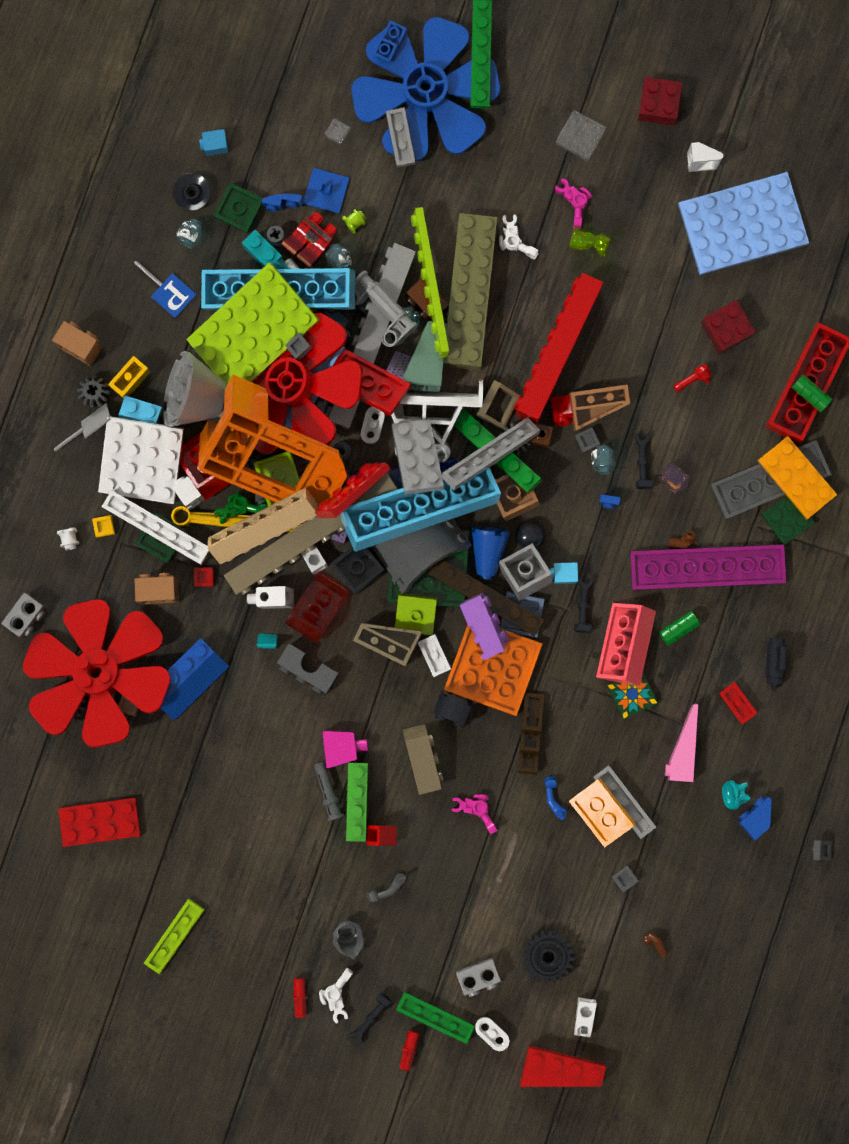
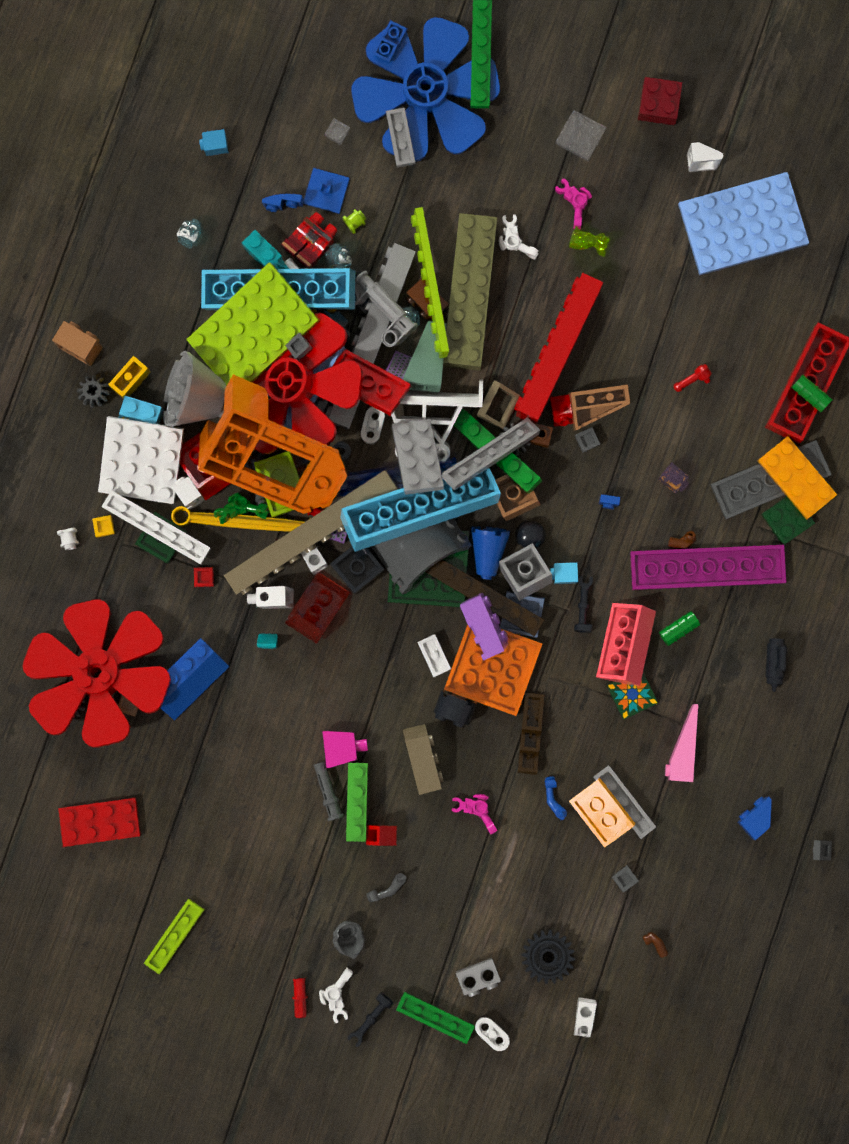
(19, 611): light grey brick -> none
(90, 424): light grey piece -> none
(156, 589): medium nougat brick -> none
(172, 294): blue piece -> none
(189, 183): black dish -> none
(238, 208): dark green plate -> none
(263, 526): tan brick -> none
(278, 230): dark grey bush -> none
(321, 679): dark grey arch -> none
(355, 487): red plate -> none
(388, 641): dark tan wedge -> none
(409, 1050): red axle -> none
(416, 613): lime plate -> none
(556, 1069): red wedge -> none
(603, 459): clear light blue head -> none
(643, 482): black piece -> none
(728, 327): dark red brick -> none
(734, 794): teal piece -> none
(737, 703): red plate -> none

